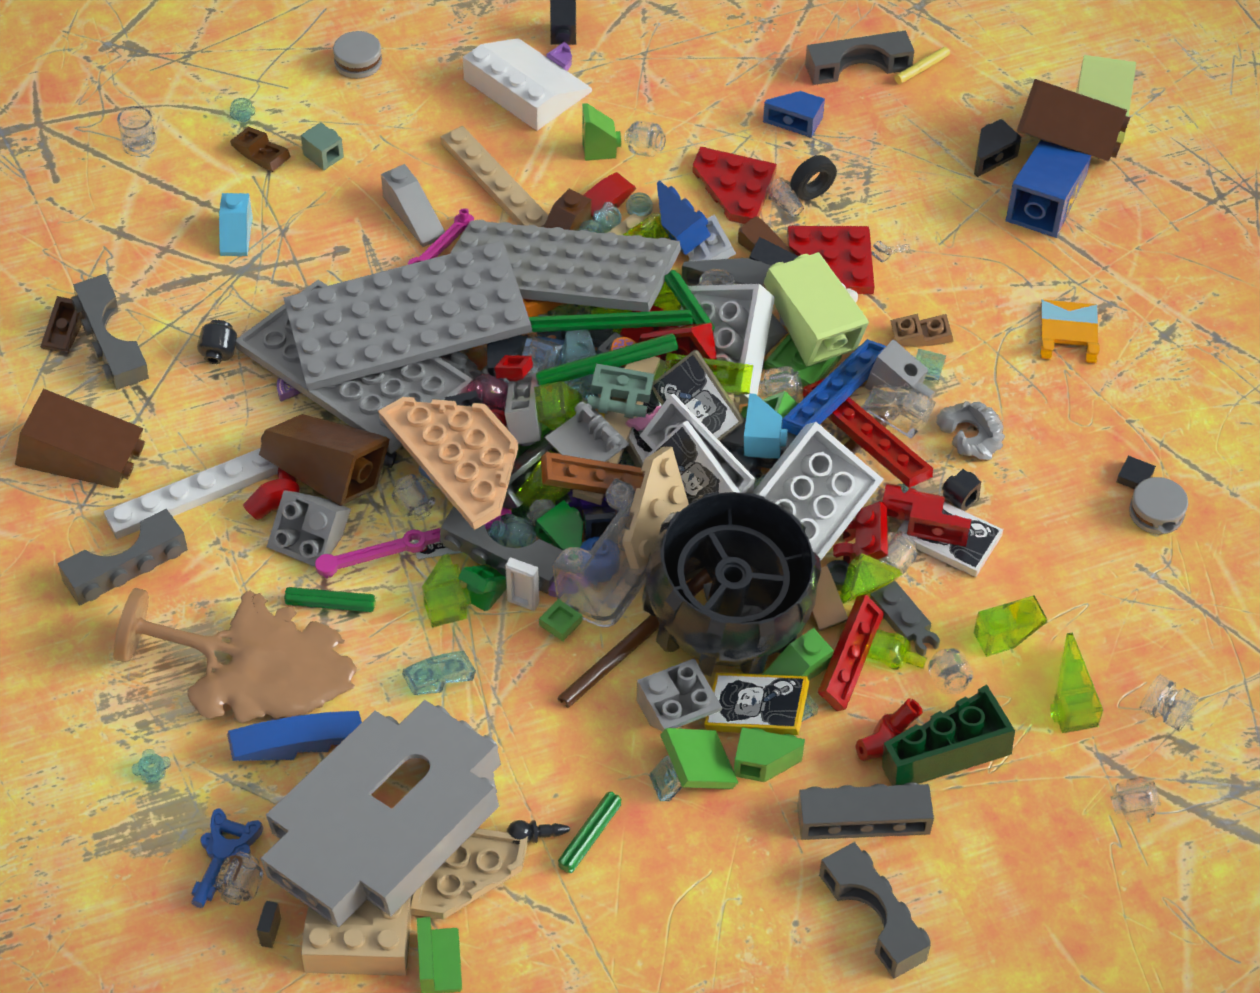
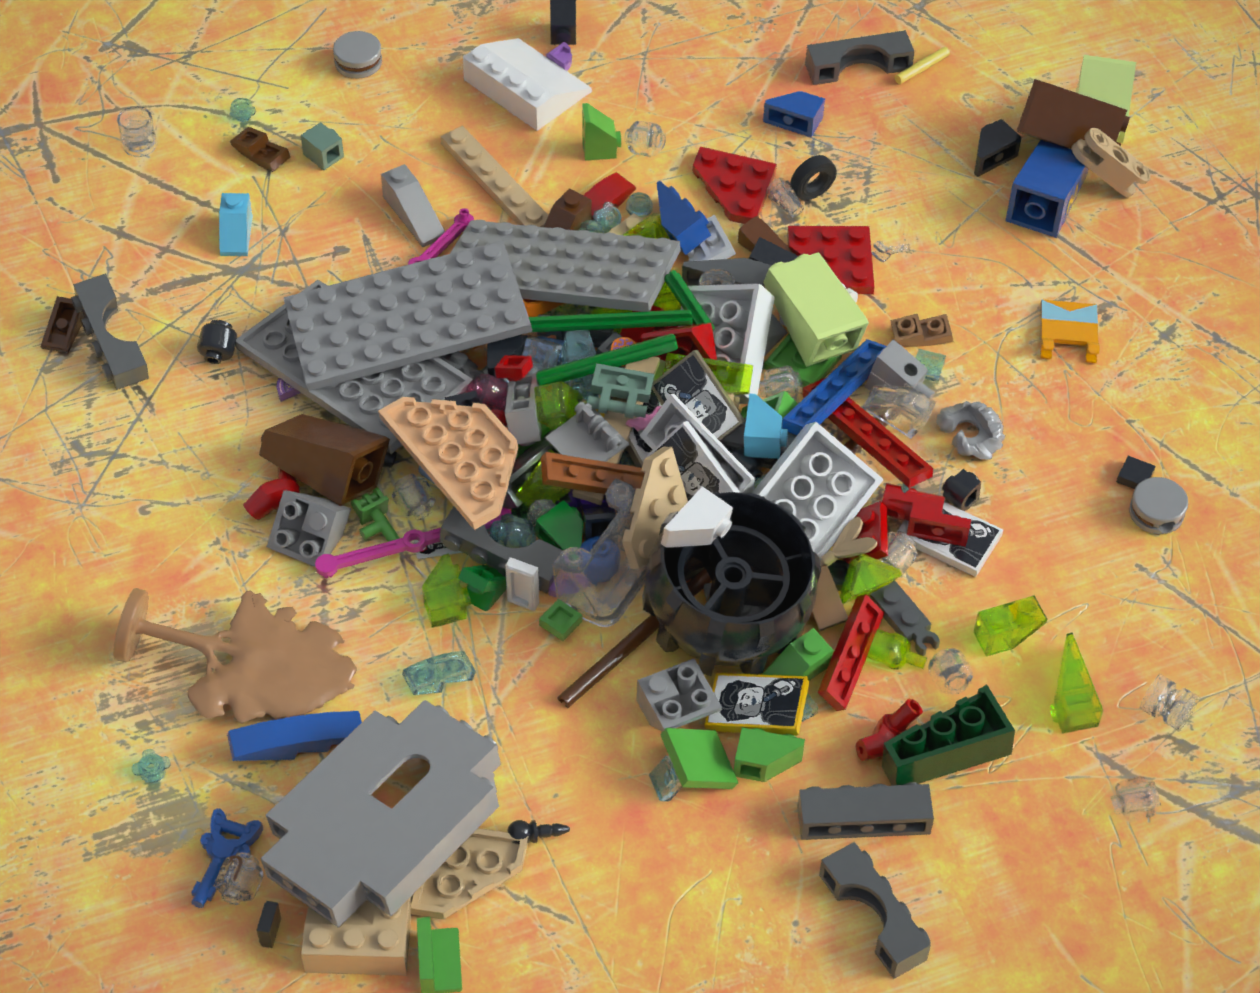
(78, 441): reddish brown slope -> none
(93, 575): dark grey arch -> none
(190, 492): white plate -> none
(329, 599): green axle -> none
(373, 508): none -> bright green arm
(589, 832): green axle -> none
(698, 521): none -> white slope
(848, 545): none -> tan piece
(1110, 162): none -> tan piece

